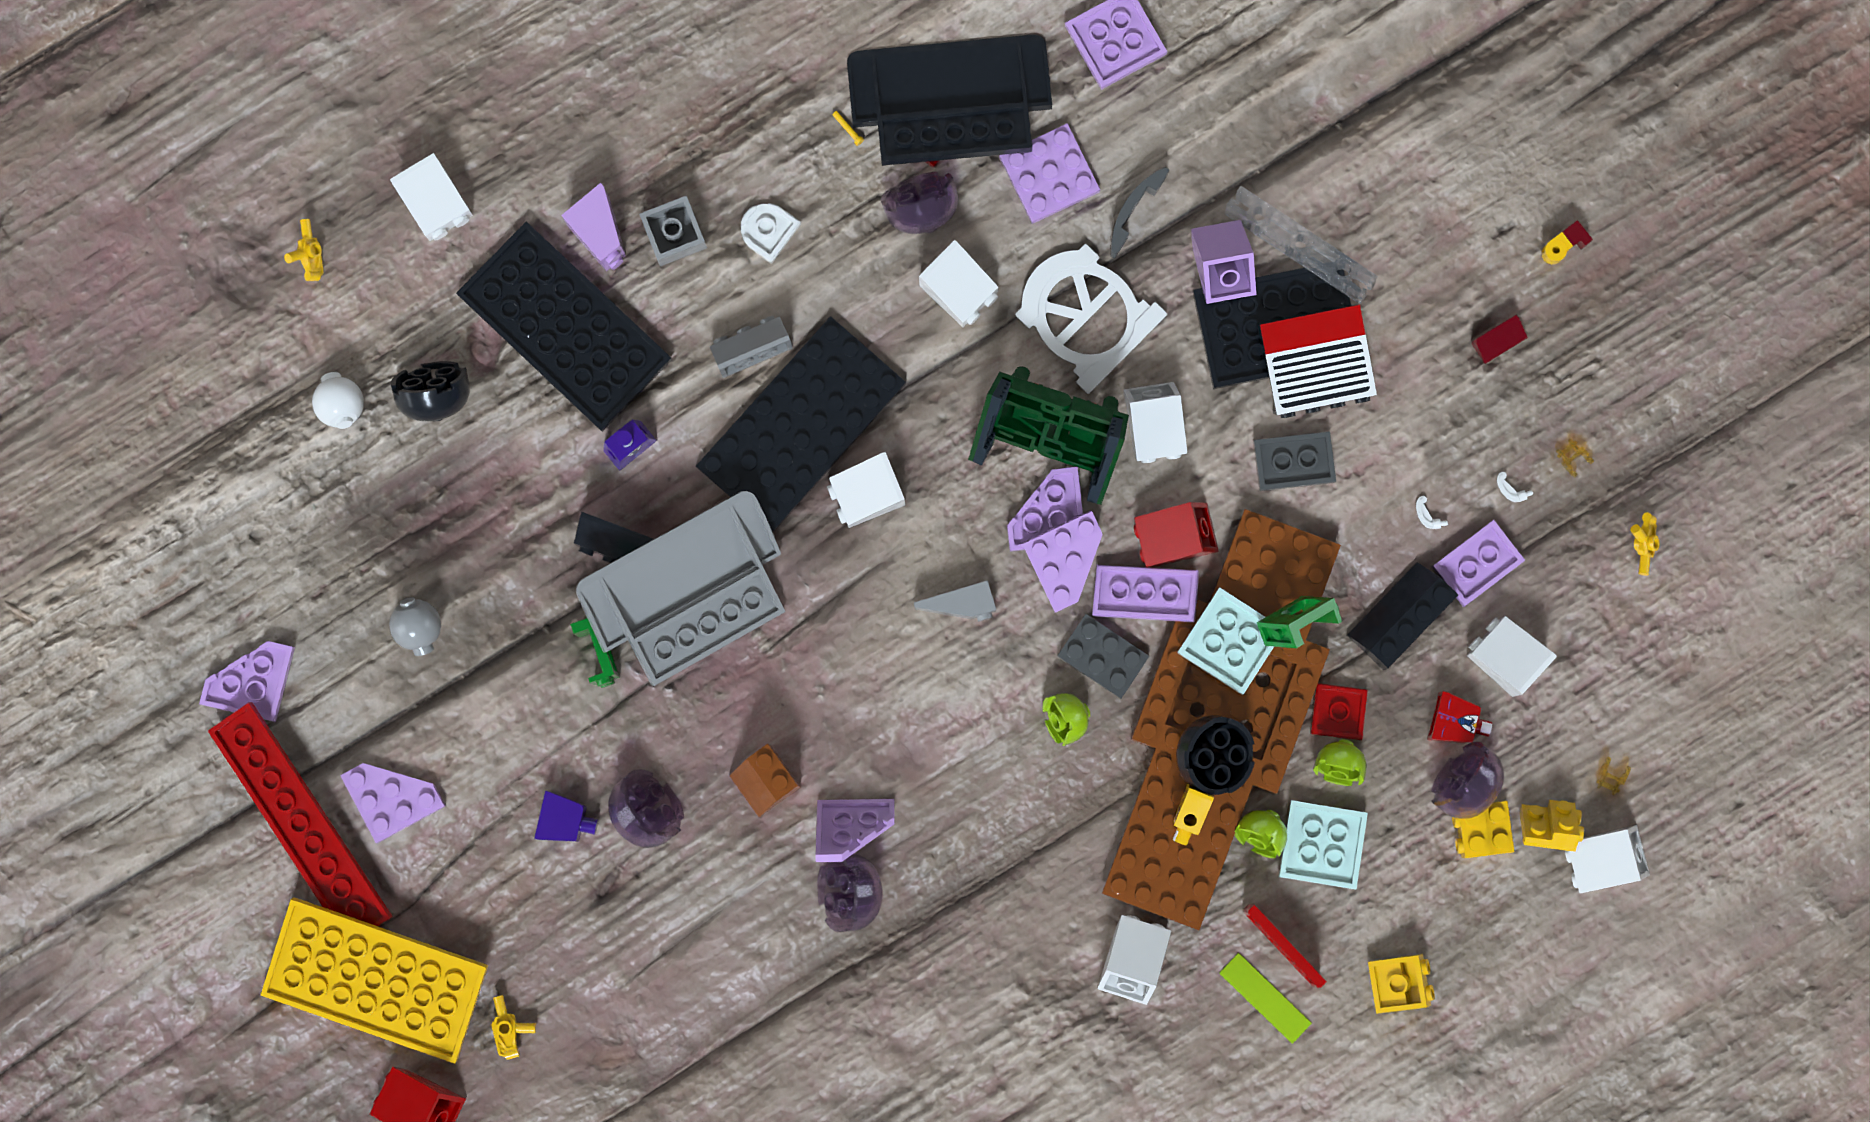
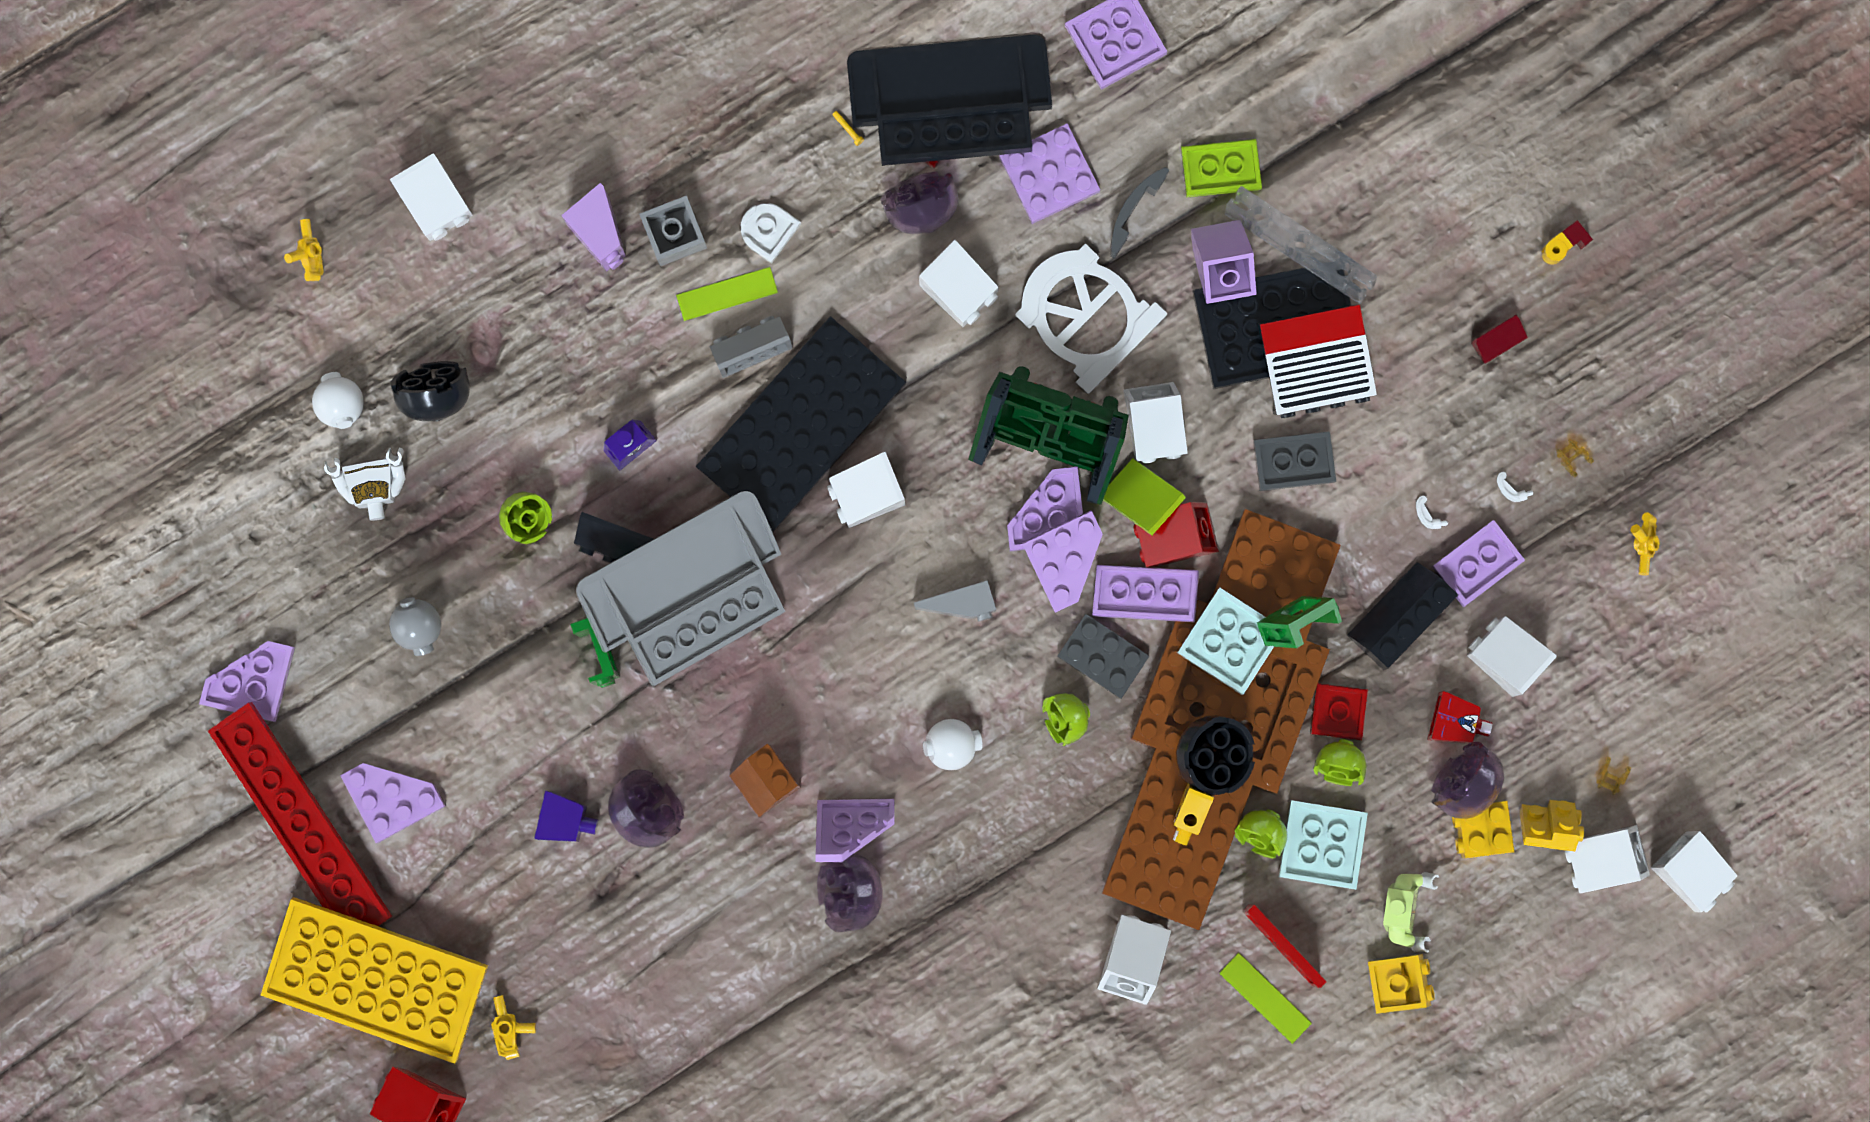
(370, 482): none -> white torso
(525, 517): none -> lime cylinder
(564, 326): black plate -> none
(727, 293): none -> lime sticker
(951, 744): none -> white brick
(1142, 496): none -> lime tile
(1221, 168): none -> lime tile
(1401, 909): none -> yellowish green torso
(1695, 871): none -> white slope

